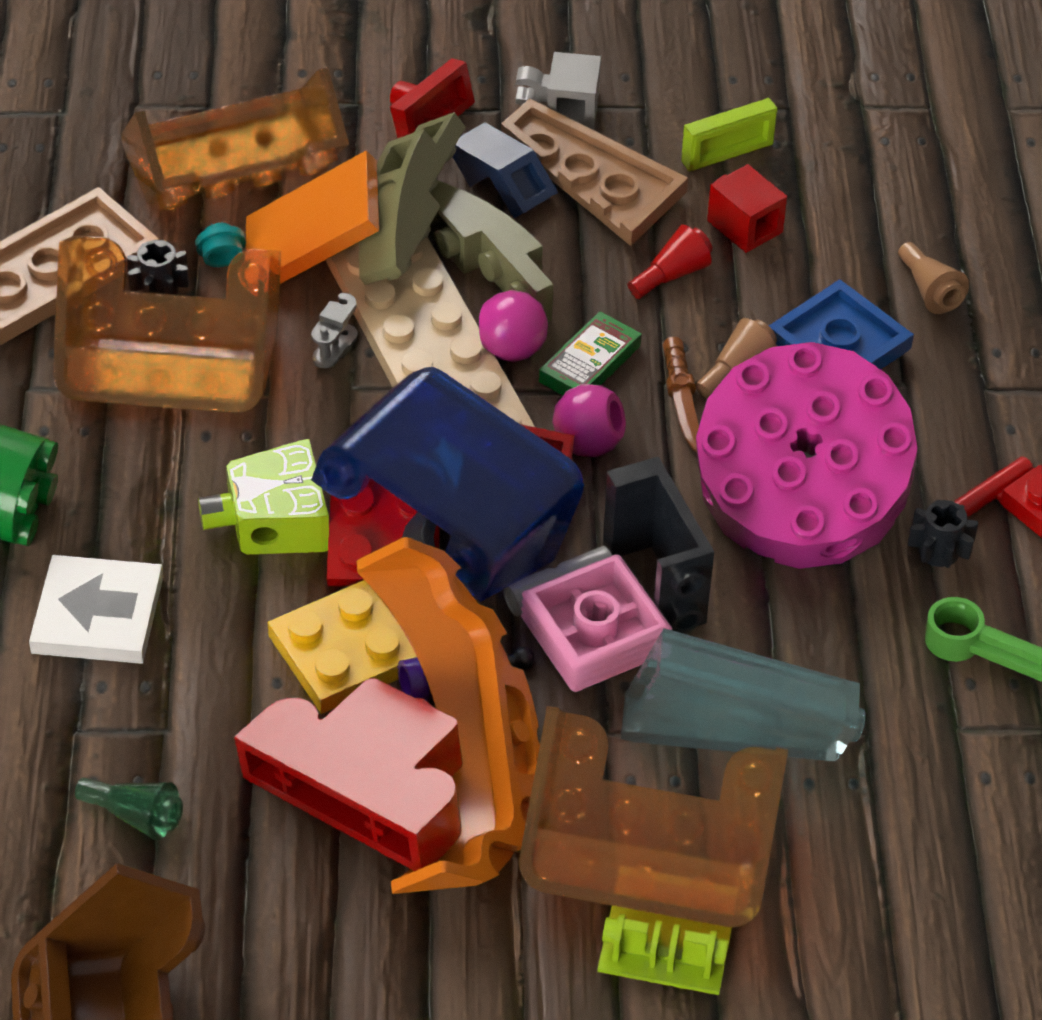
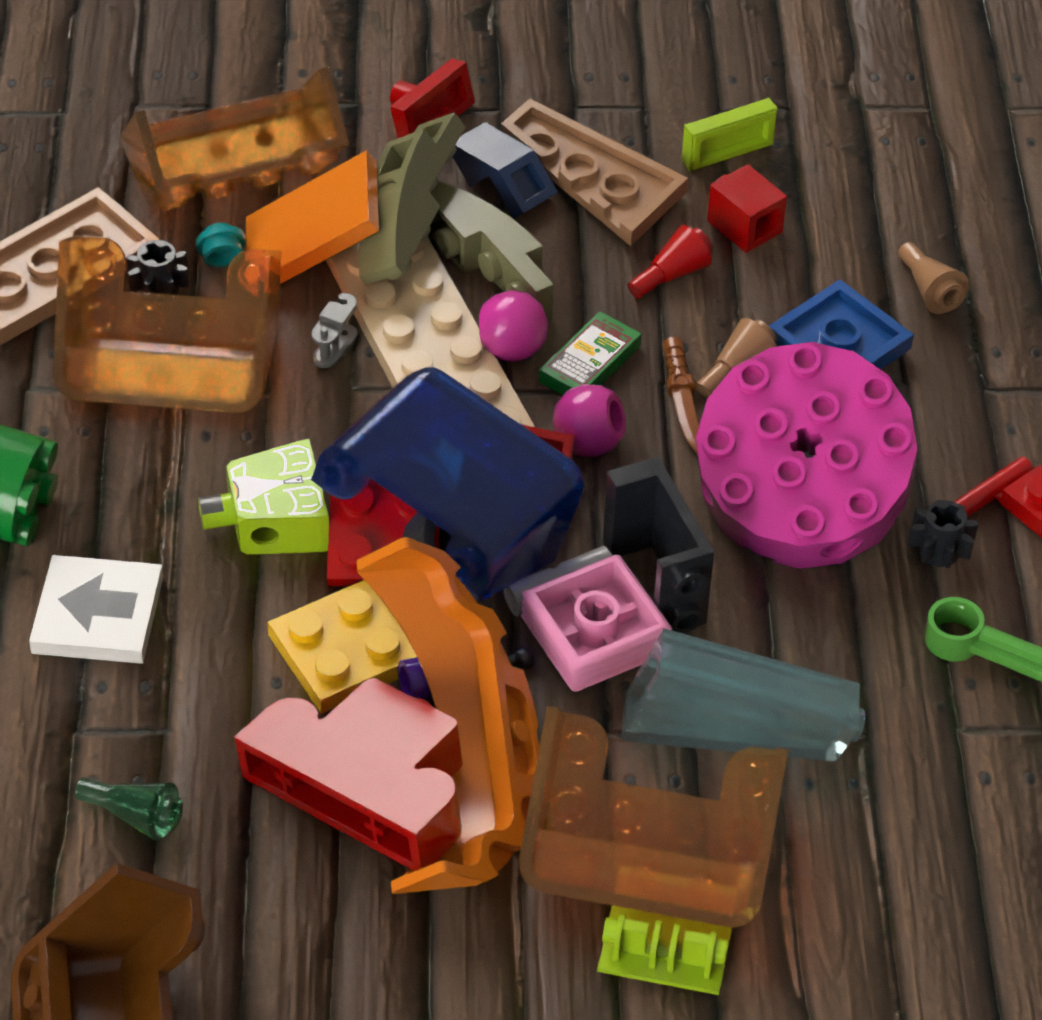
(569, 88): light grey brick -> none

